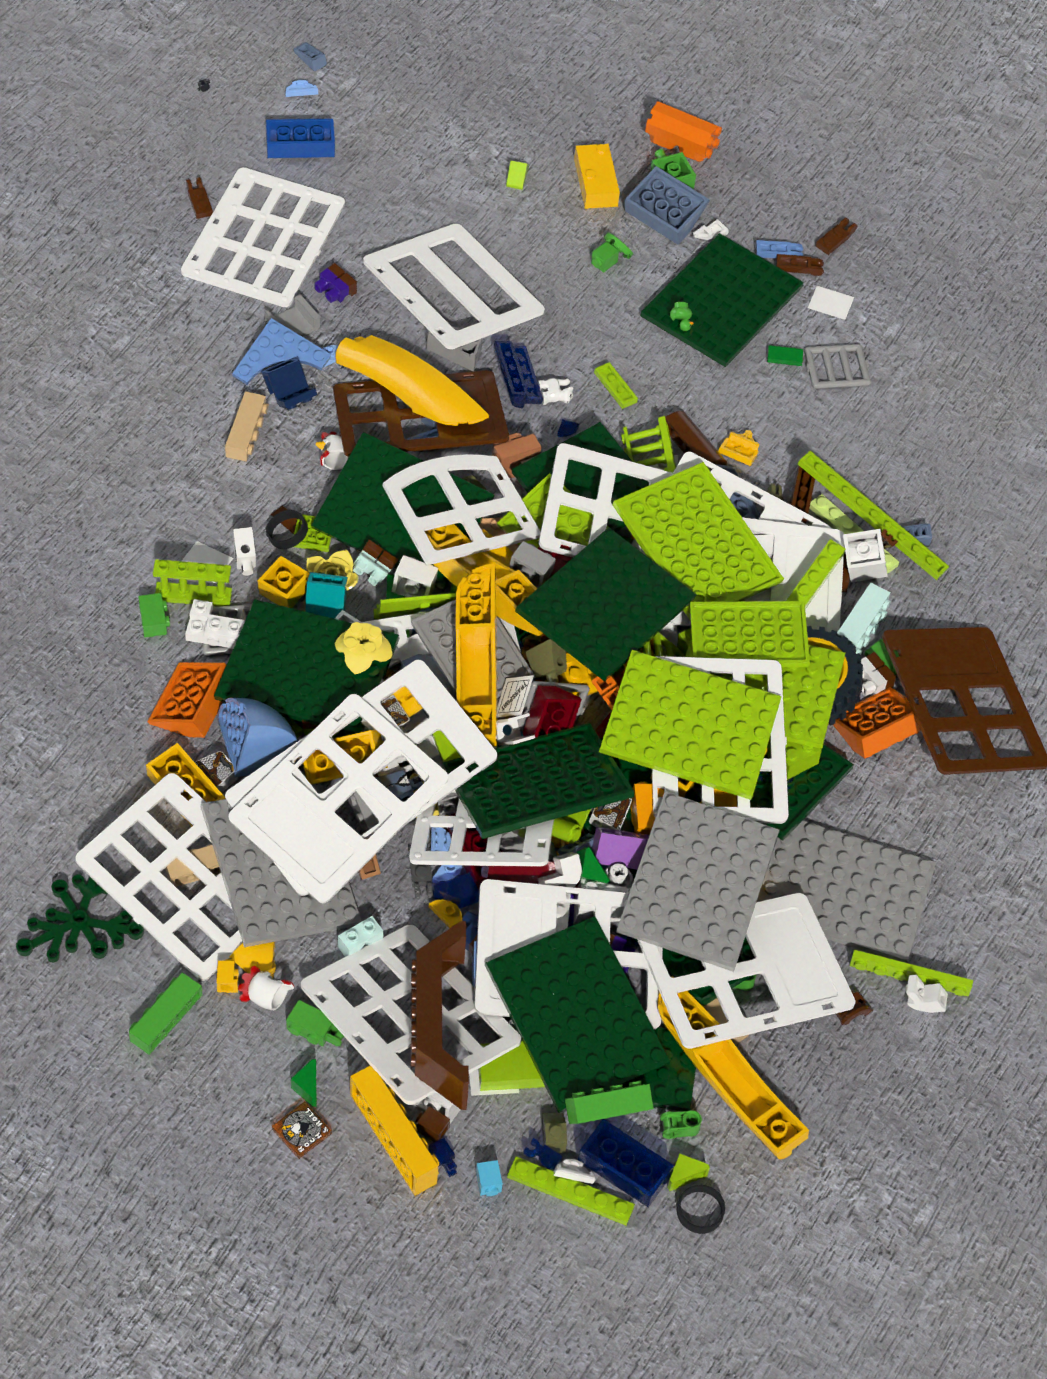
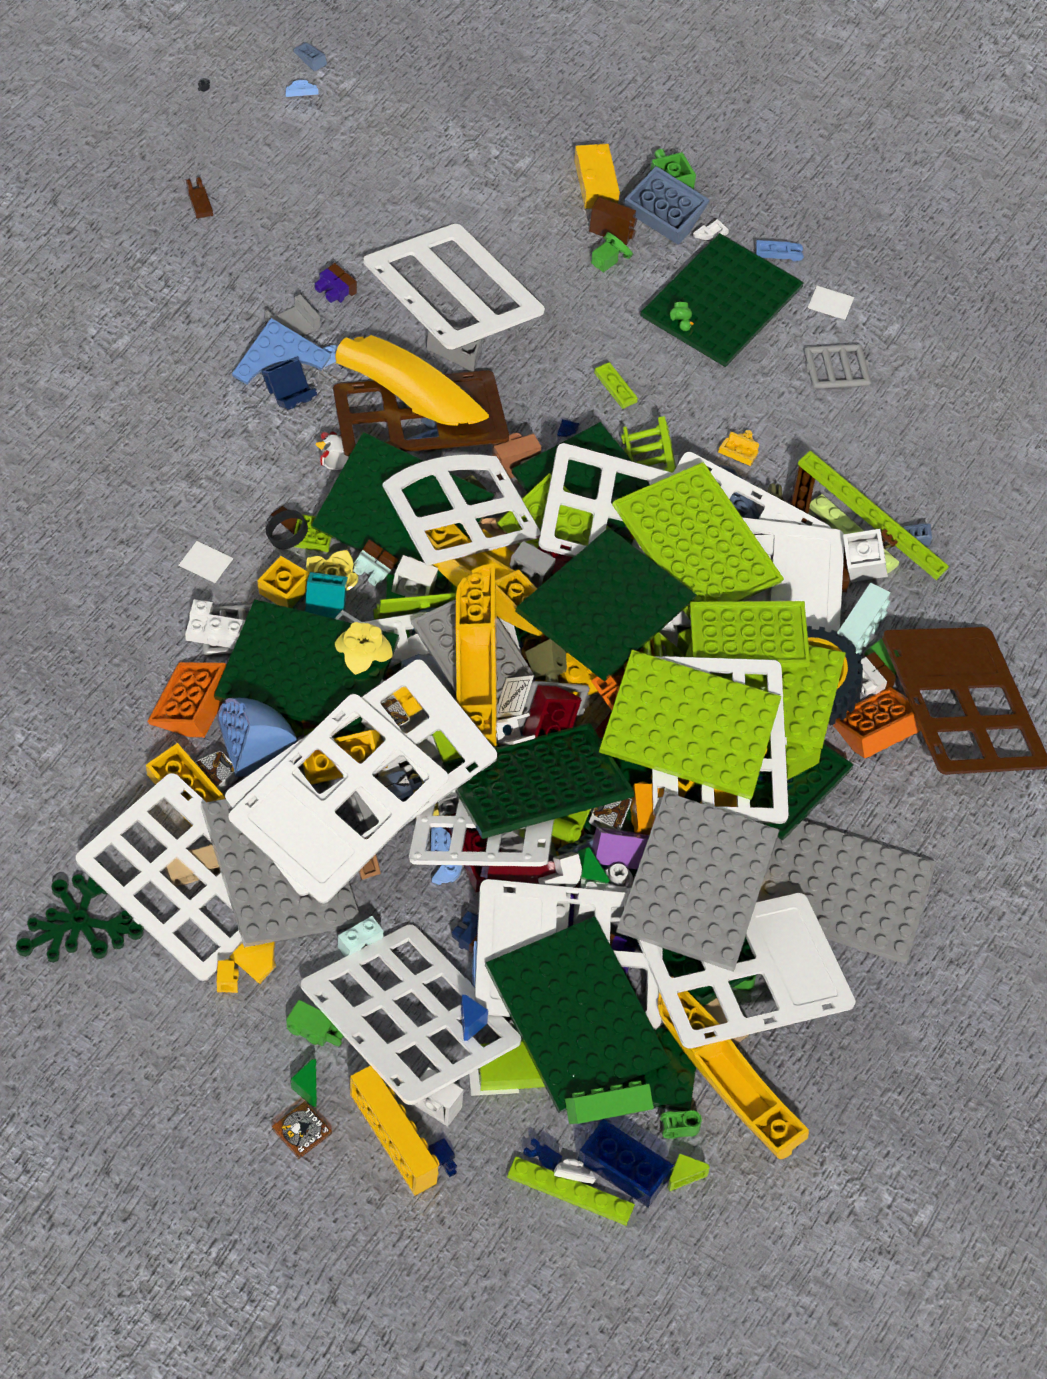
(152, 615): bright green brick -> none
(165, 1013): bright green brick -> none
(186, 593): lime fence -> none
(232, 205): white door -> none
(244, 550): white torso -> none
(246, 426): tan brick -> none
(262, 989): white piece -> none
(300, 138): blue brick -> none
(421, 876): dark grey hinge -> none
(430, 1060): reddish brown slope -> none
(432, 1124): reddish brown brick -> none
(446, 911): yellow plate -> none
(459, 890): clear blue slope -> none
(473, 1017): none -> blue slope
(489, 1178): medium azure brick -> none
(517, 174): lime slope -> none
(518, 374): clear blue brick -> none
(551, 390): white animal -> none
(555, 1131): olive slope -> none
(613, 218): none -> reddish brown brick
(677, 128): orange brick -> none
(691, 439): reddish brown brick -> none
(701, 1229): black tyre -> none
(785, 355): green tile -> none
(800, 264): reddish brown hinge -> none
(817, 573): lime brick -> none
(836, 237): reddish brown hinge -> none
(858, 1009): reddish brown piece -> none
(902, 970): lime plate -> none
(925, 998): white brick -> none

